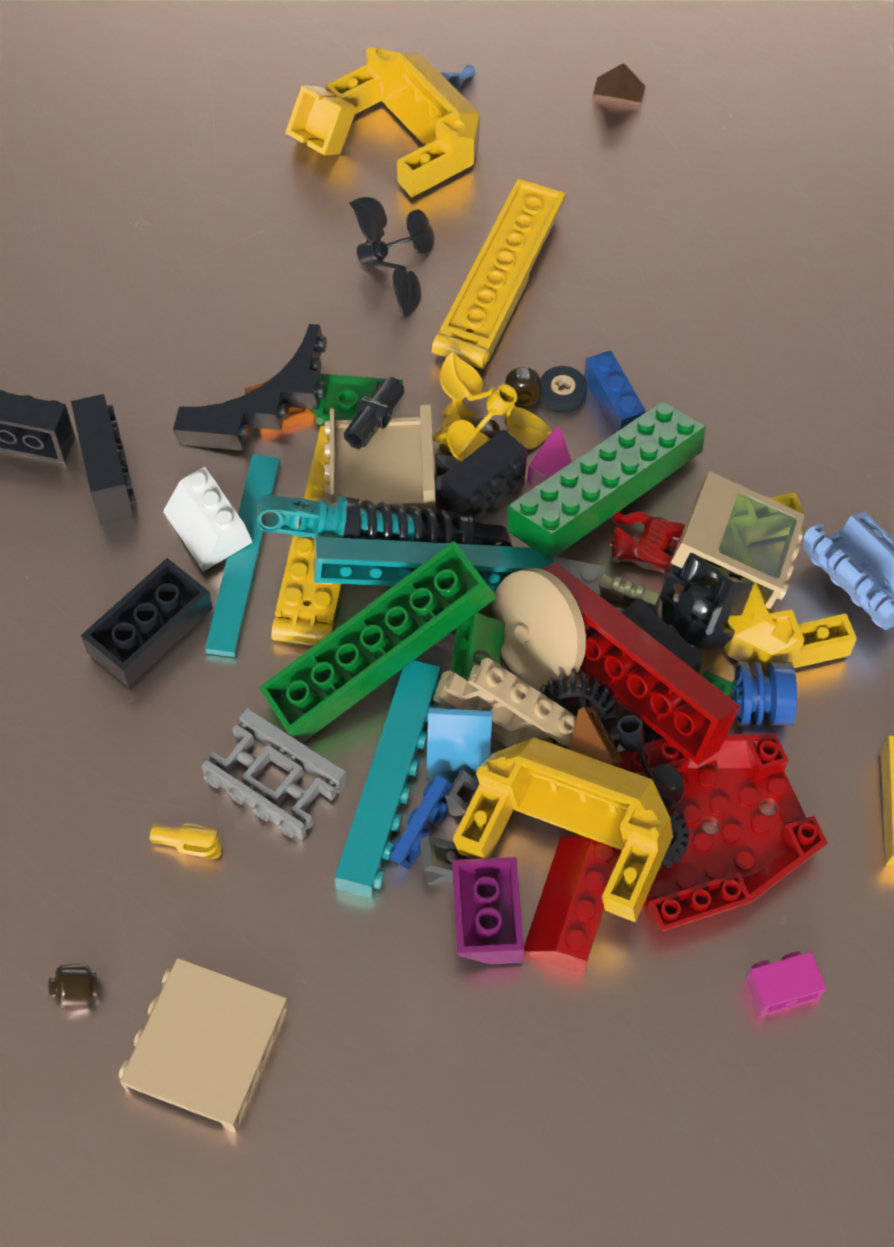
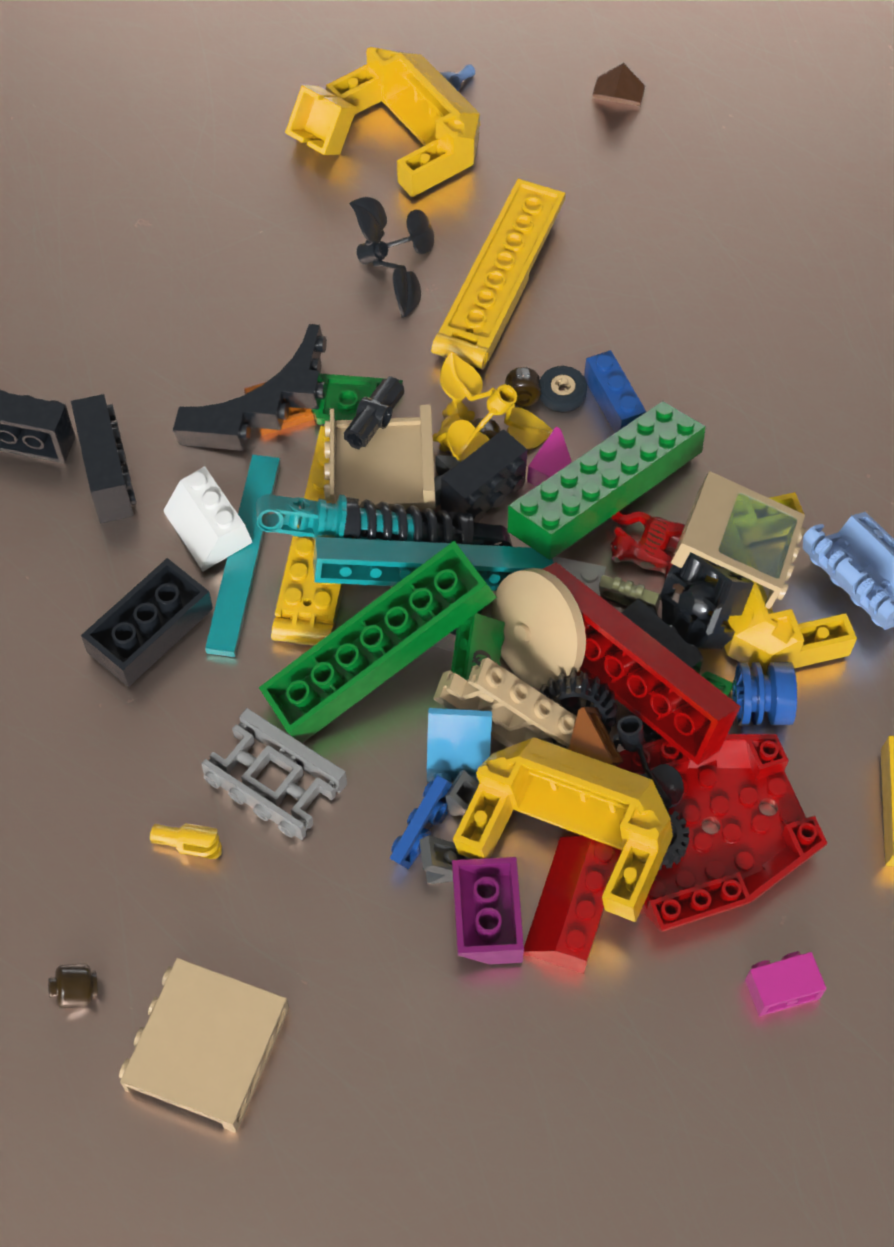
(388, 781): teal brick -> none

